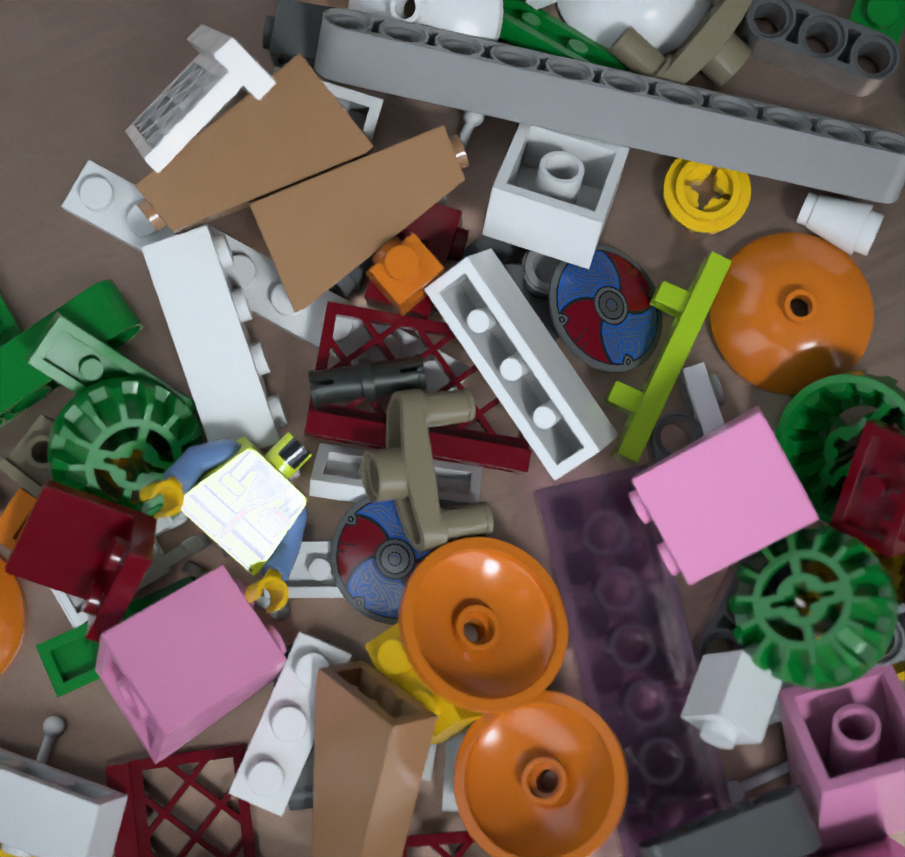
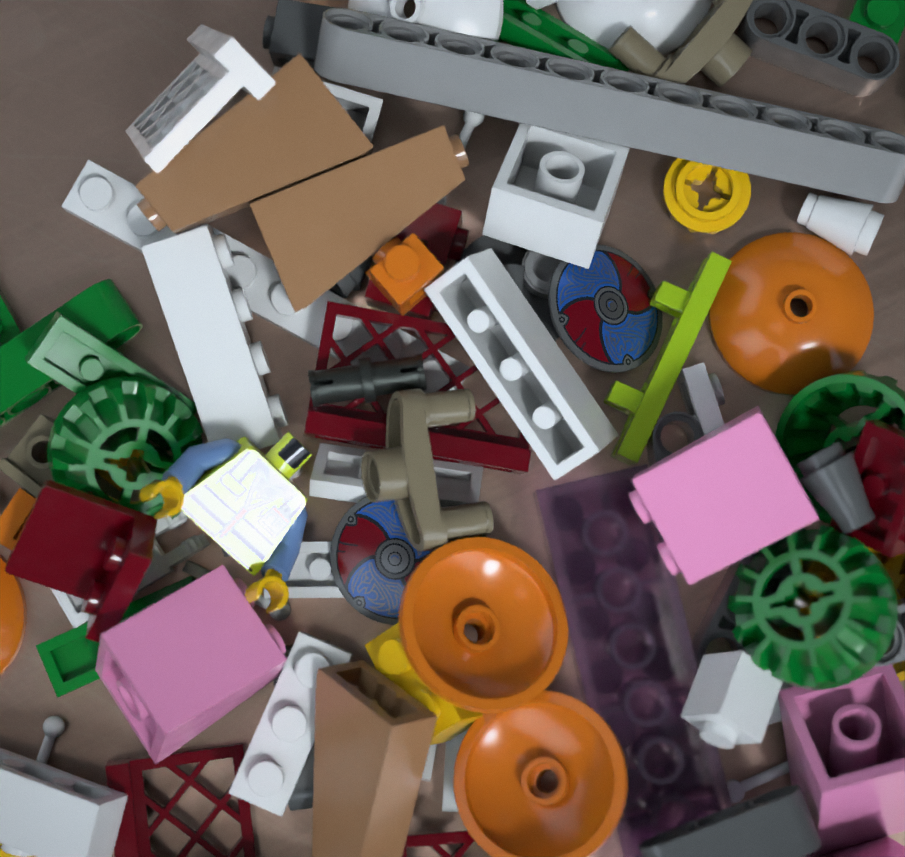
(837, 486): none -> dark grey cone

